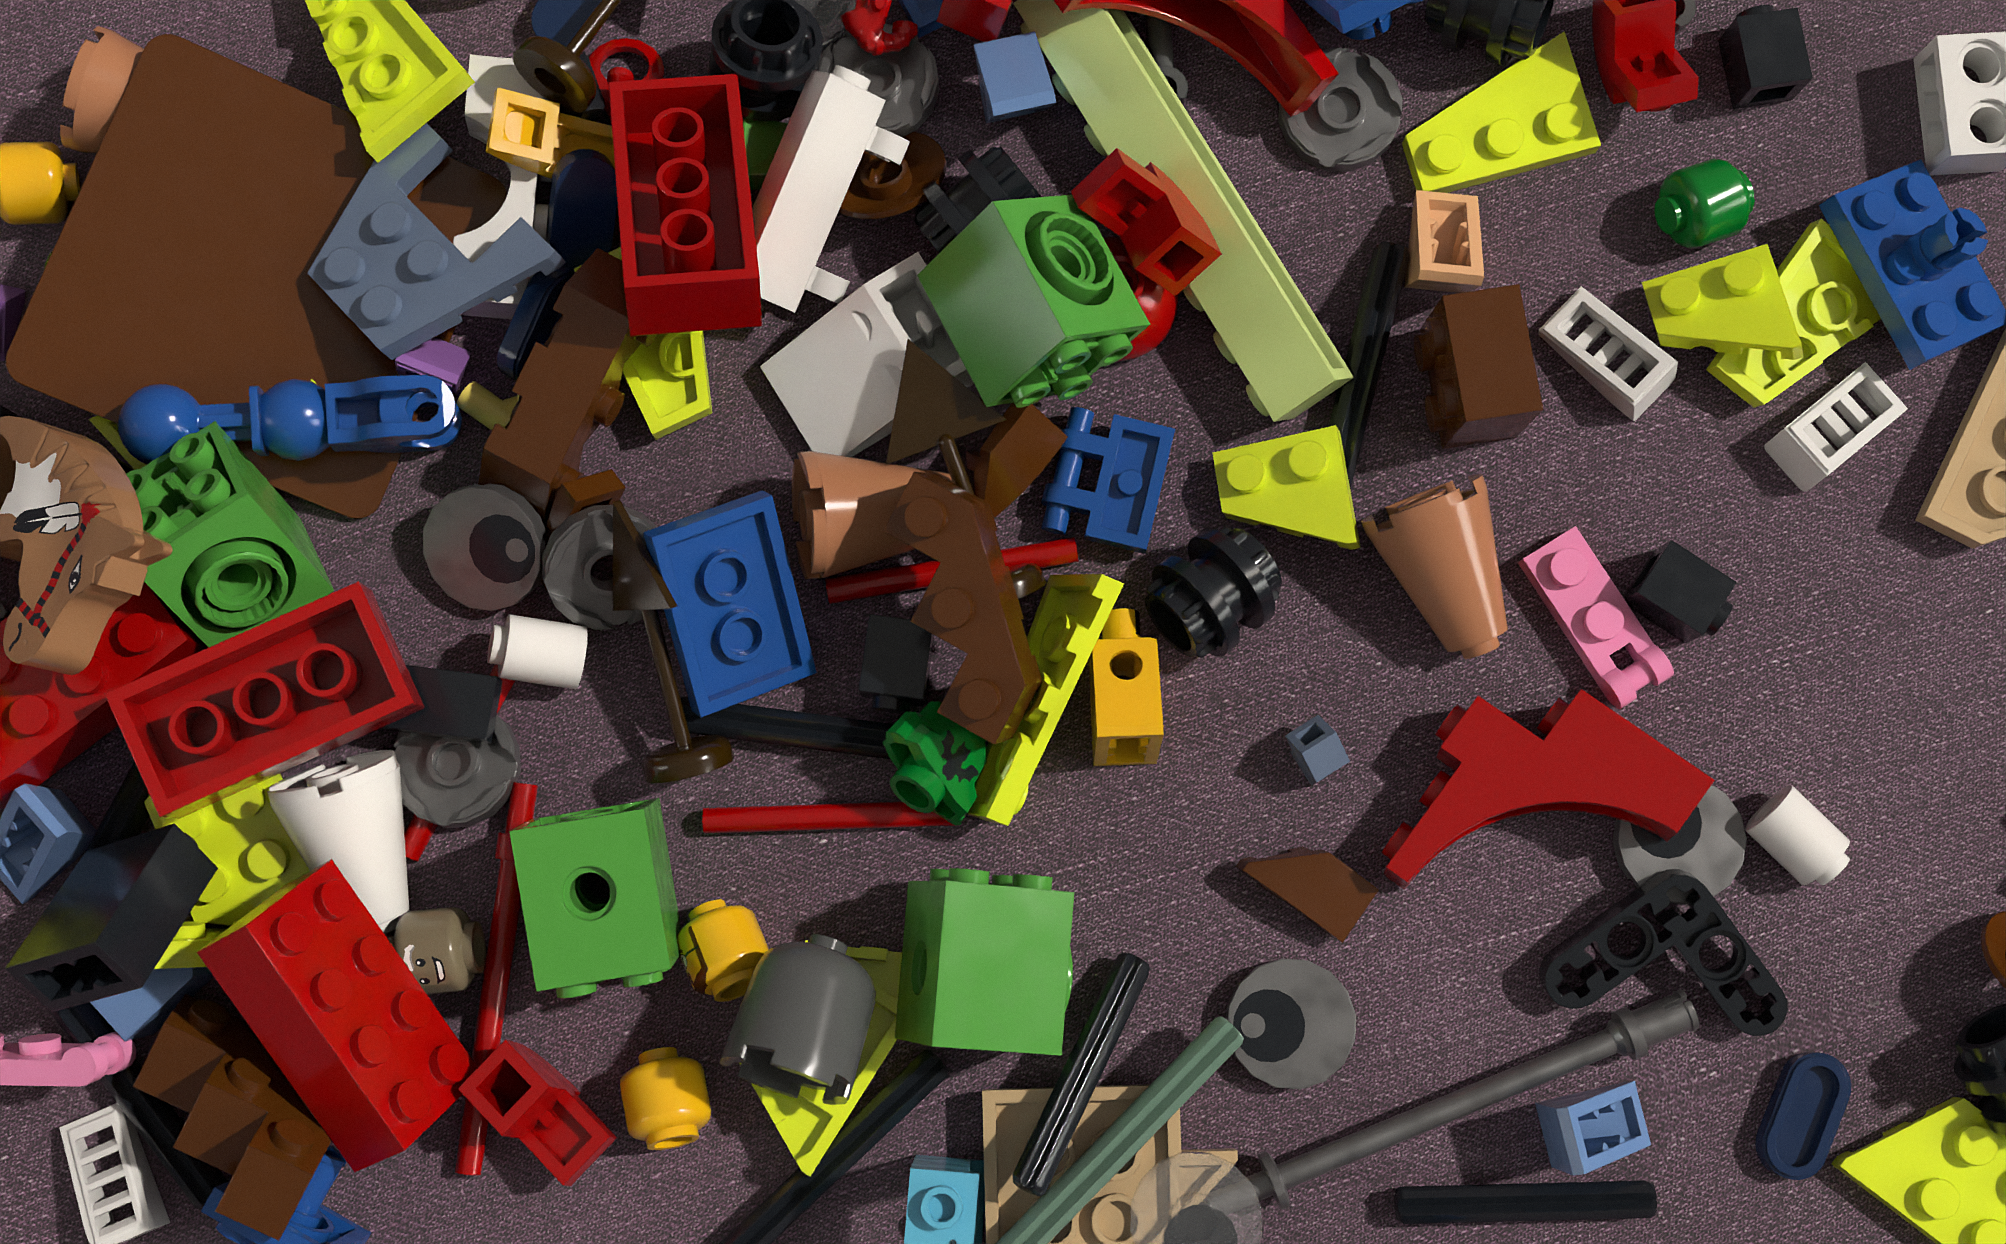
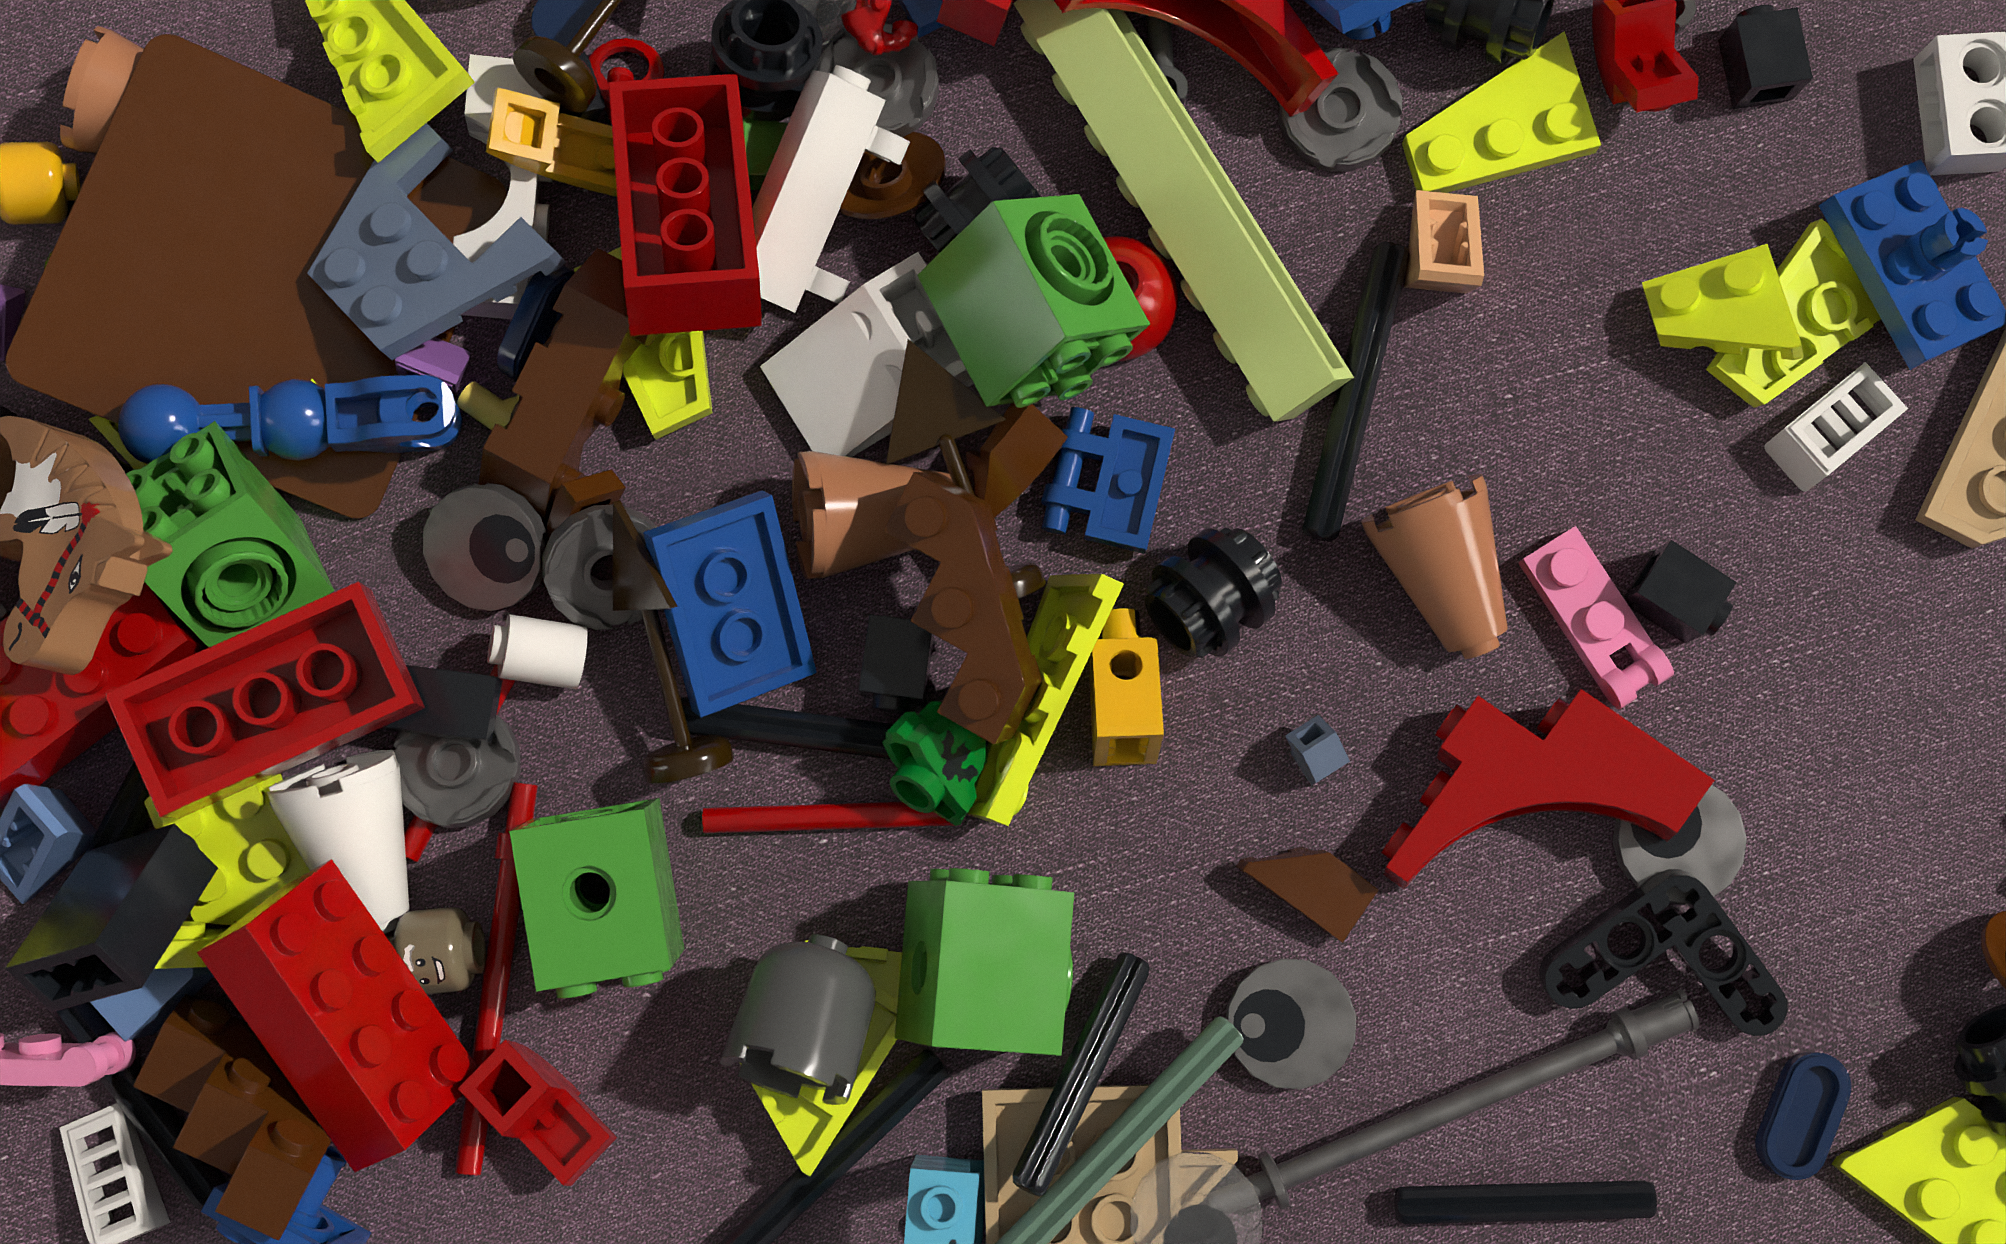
(582, 206): dark blue tile -> none
(665, 1099): yellow head -> none
(721, 949): yellow head -> none
(920, 574): red bar -> none
(1013, 77): medium blue slope -> none
(1152, 217): red brick -> none
(1291, 485): neon yellow wing -> none
(1478, 367): reddish brown brick -> none
(1593, 1127): medium blue slope -> none
(1594, 369): white slope -> none
(1704, 203): green head -> none
(1799, 837): white brick -> none

